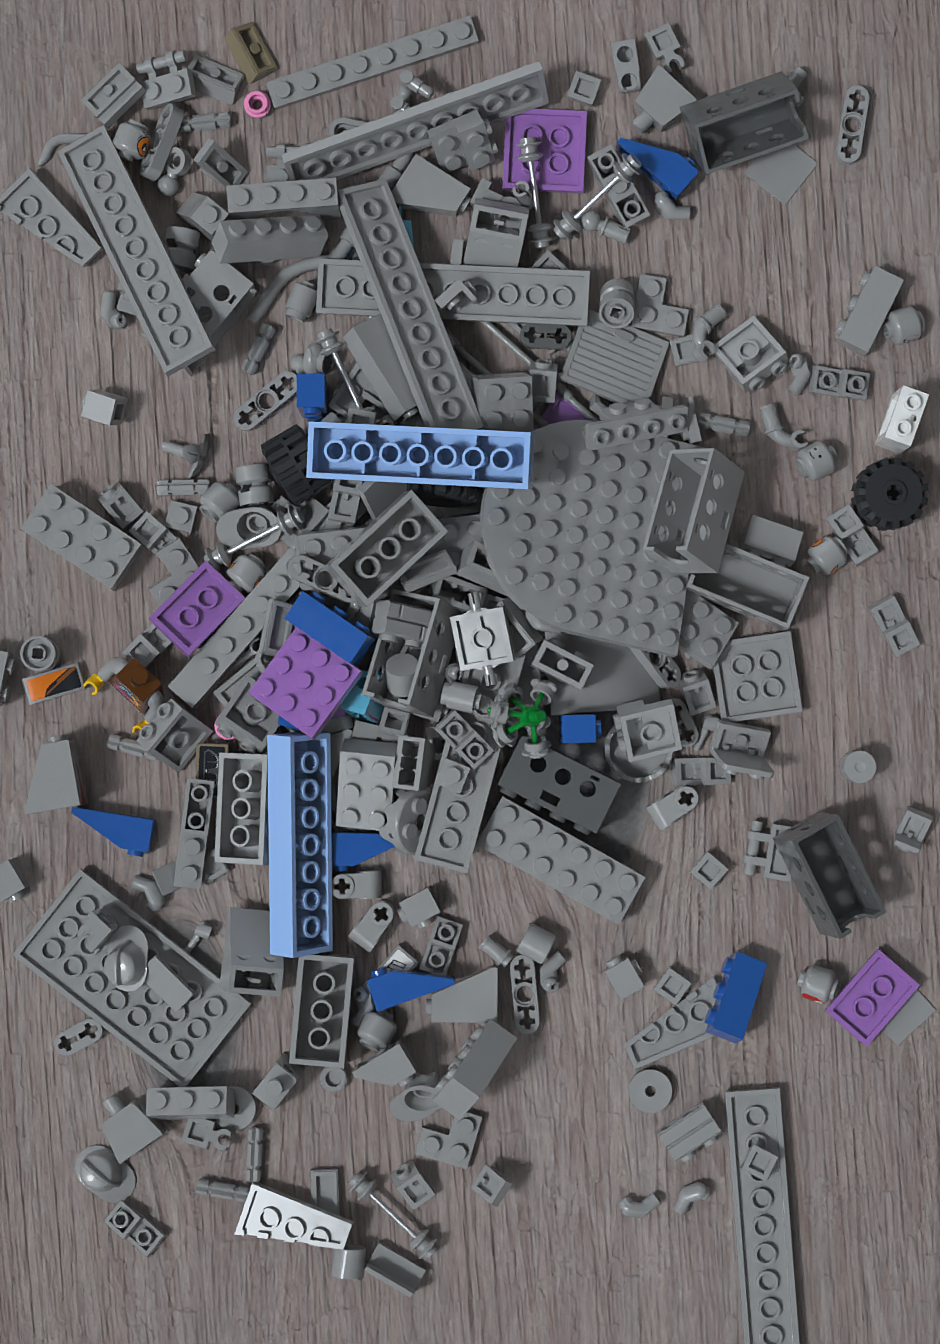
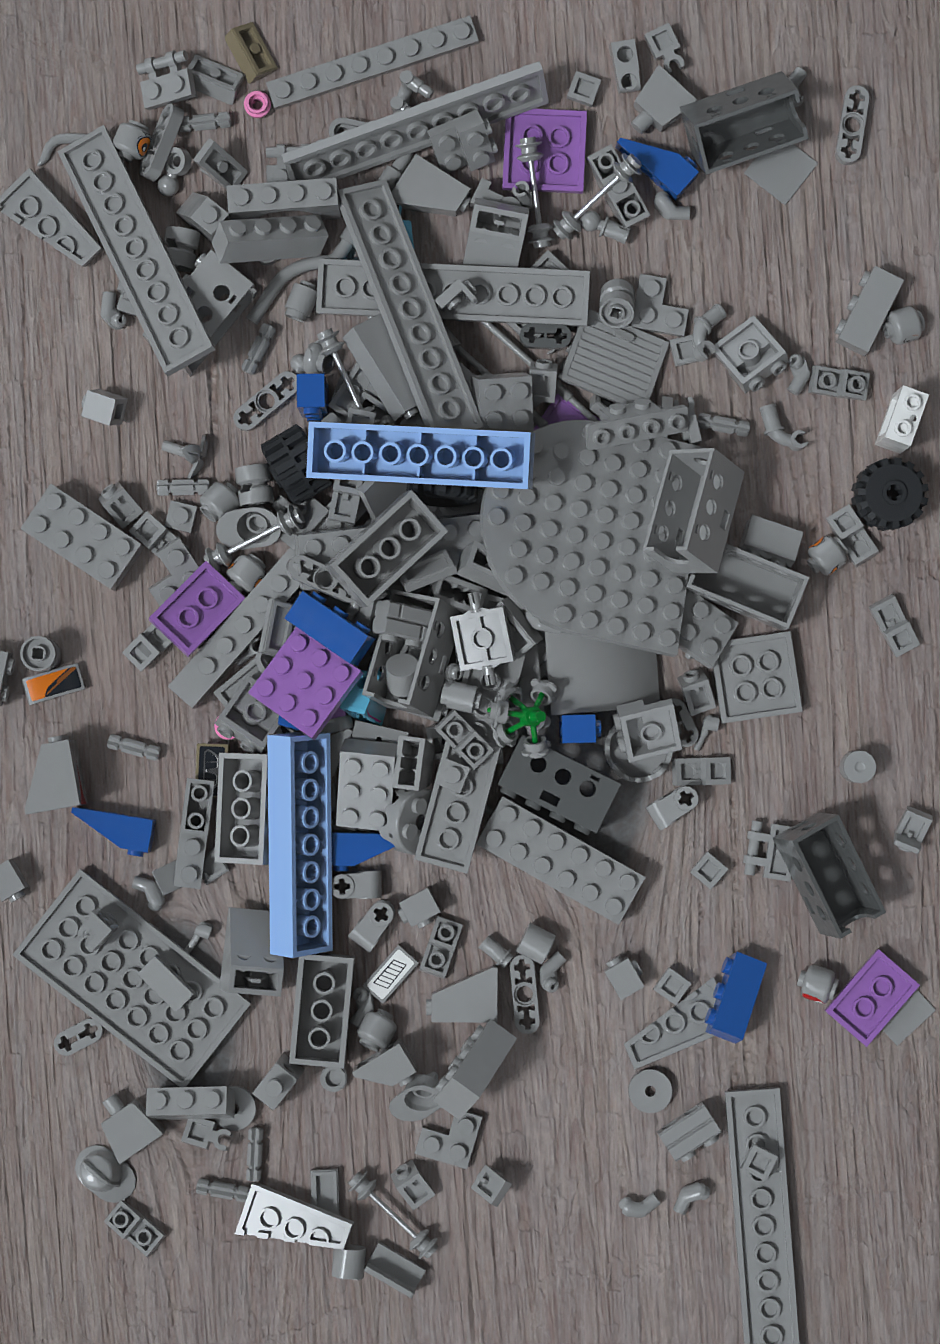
(113, 95): light grey plate -> none
(127, 958): light grey piece -> none
(132, 683): torso -> none
(173, 735): light grey plate -> none
(394, 722): light grey slope -> none
(400, 986): blue slope -> none
(457, 252): light grey tile -> none
(561, 664): light grey brick -> none
(660, 675): light grey beam -> none
(741, 749): light grey bracket -> none
(816, 461): light grey head -> none

